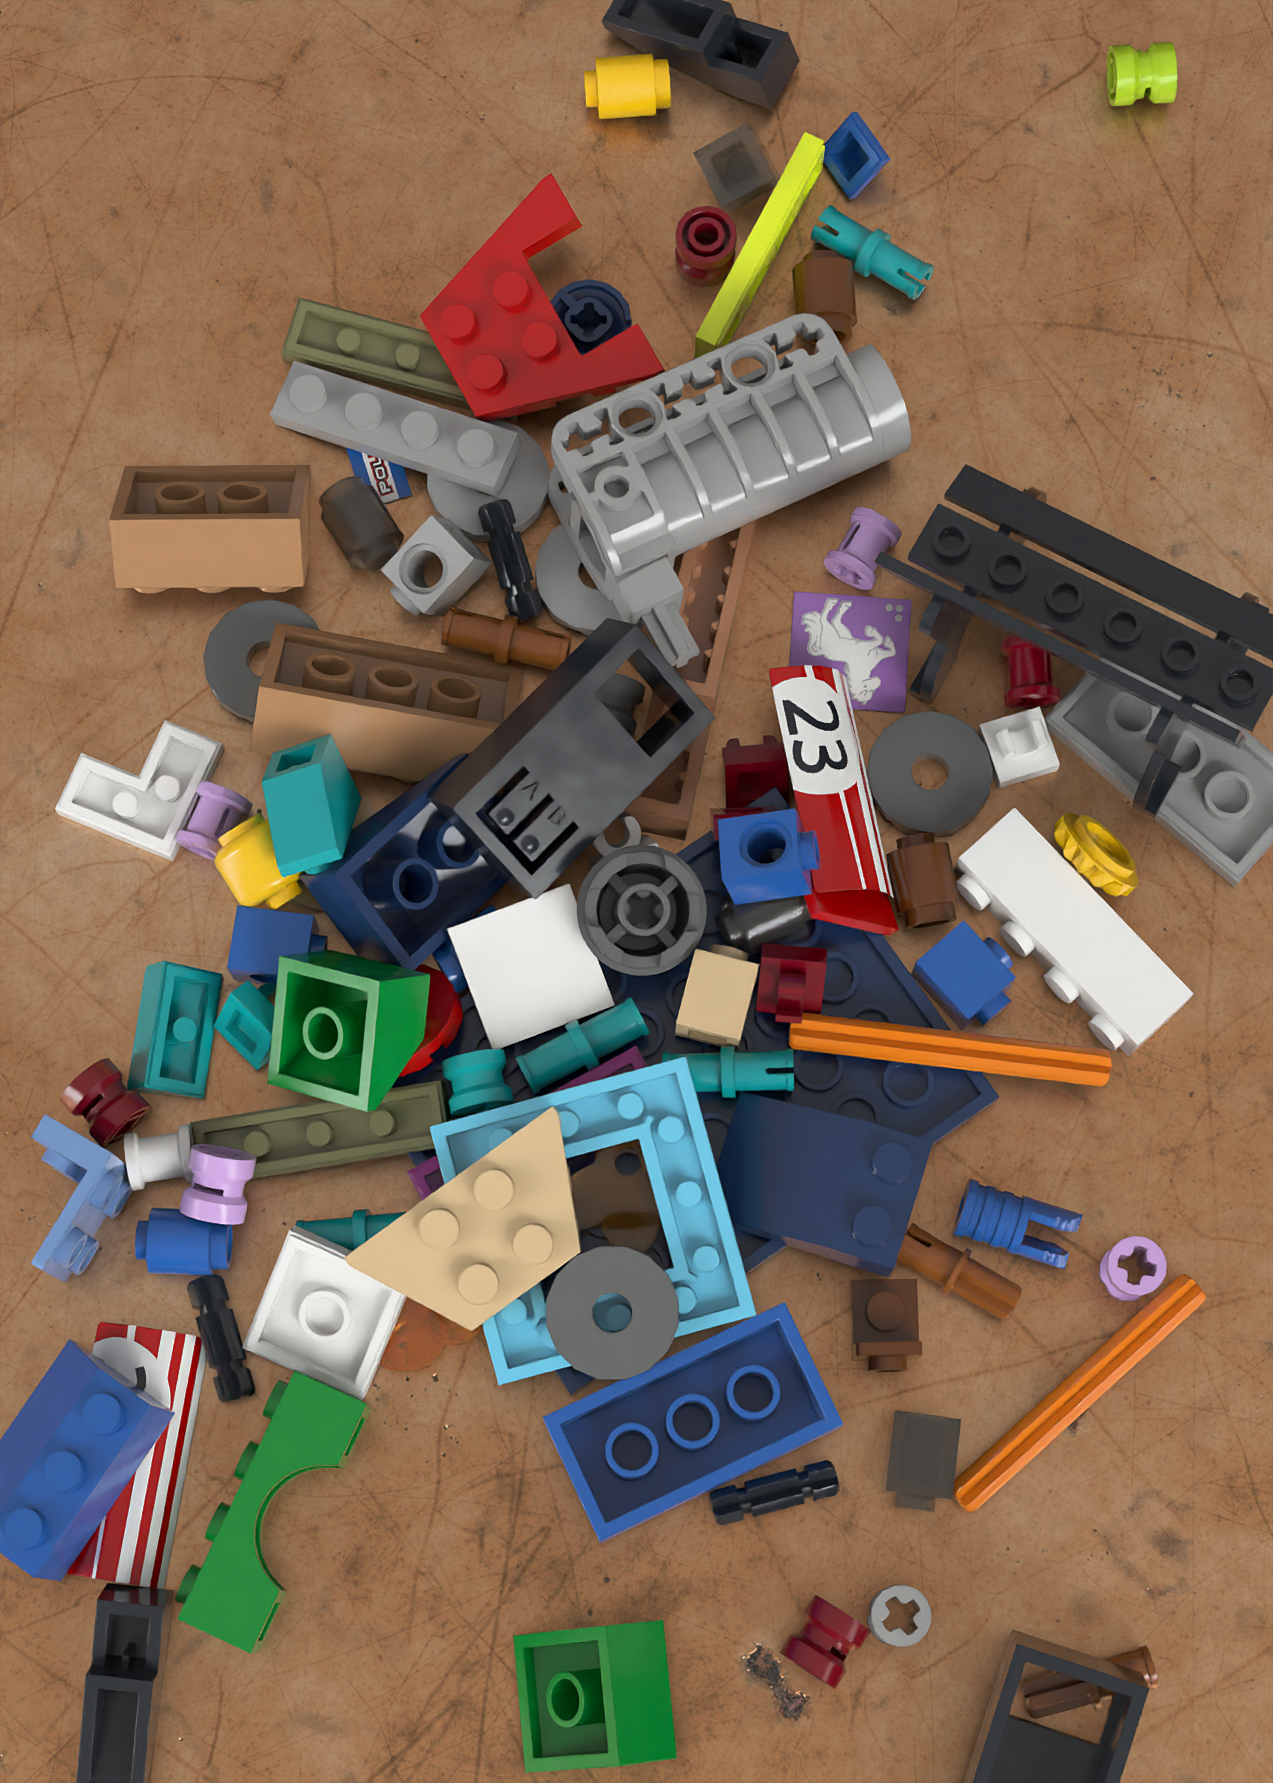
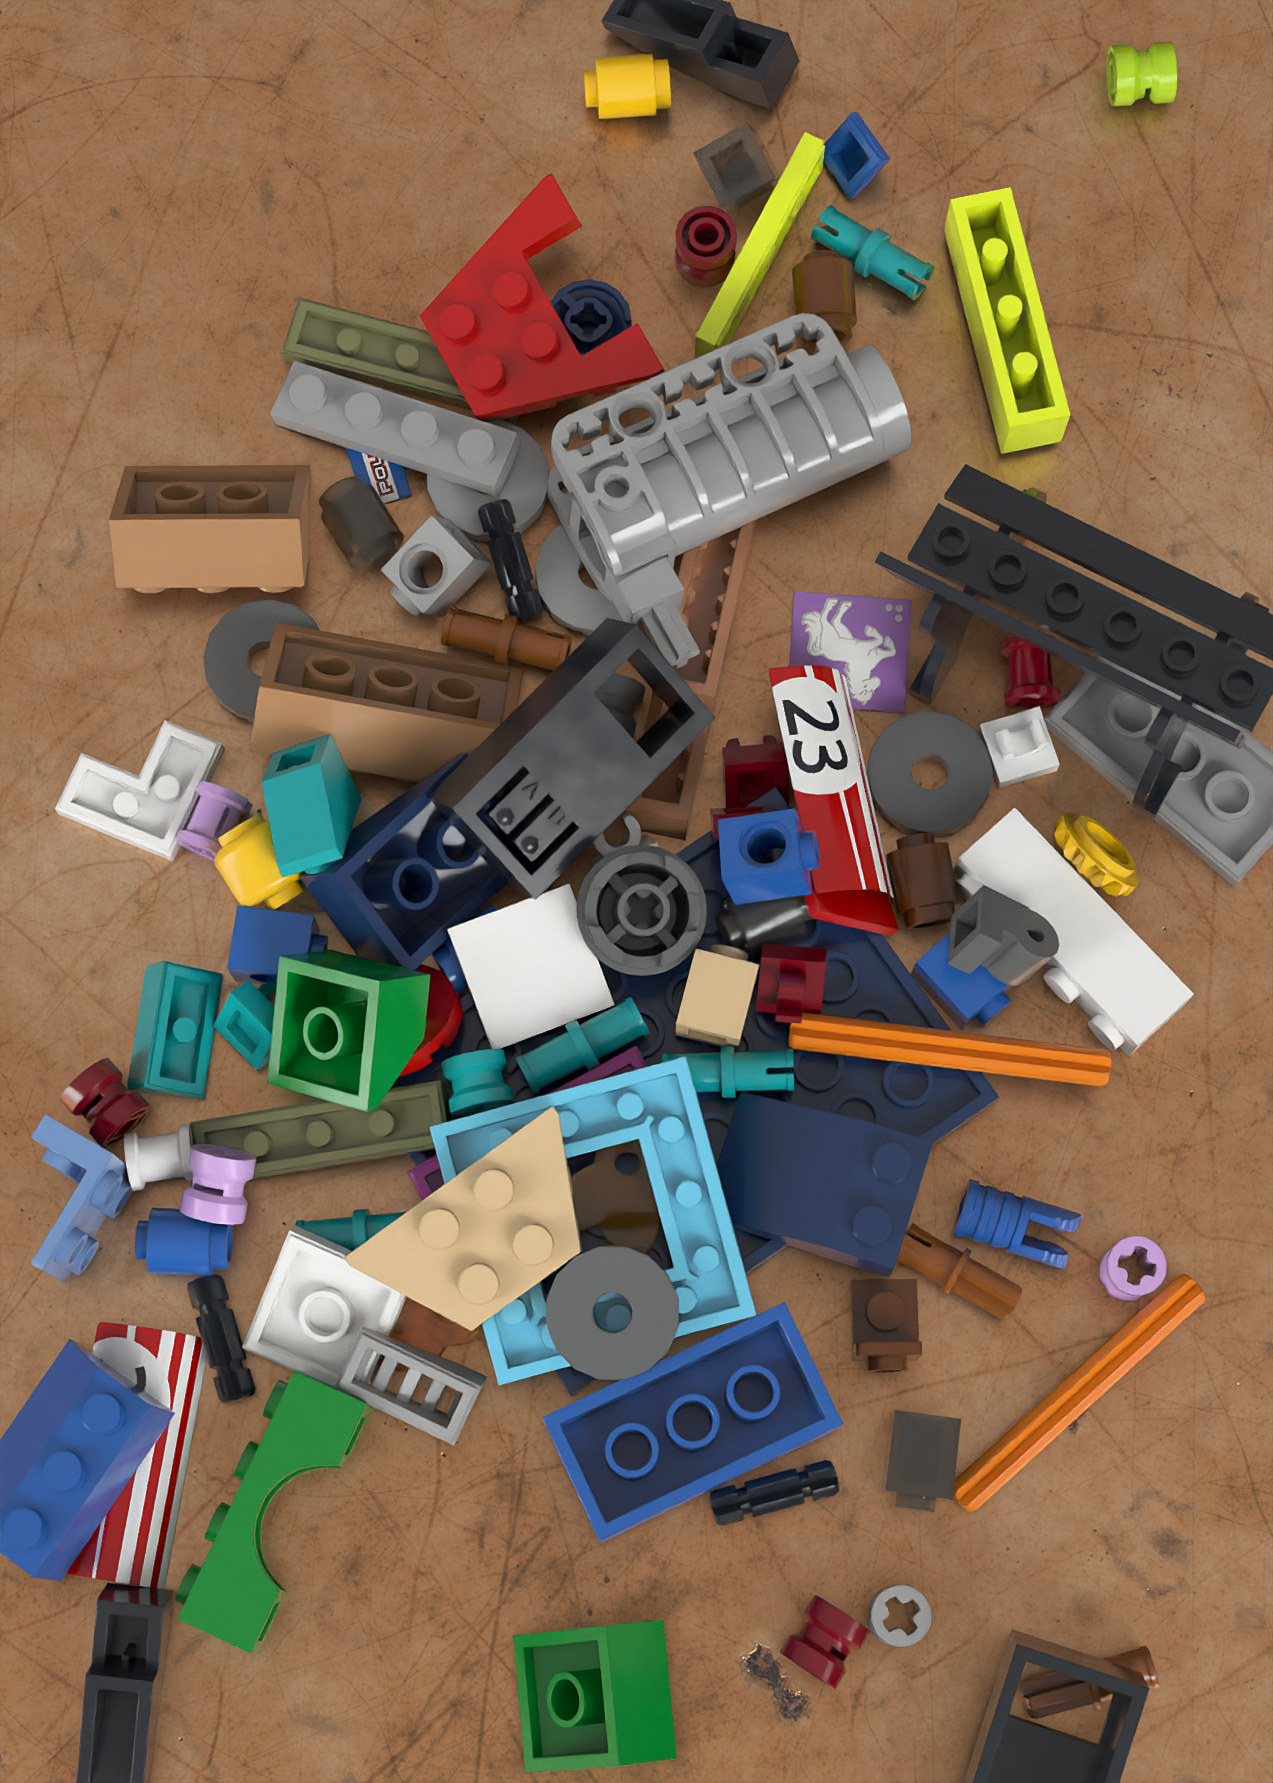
(420, 1415): none -> light grey slope
(857, 553): lavender bush -> none
(1001, 937): none -> dark grey leg
(1006, 320): none -> neon yellow brick

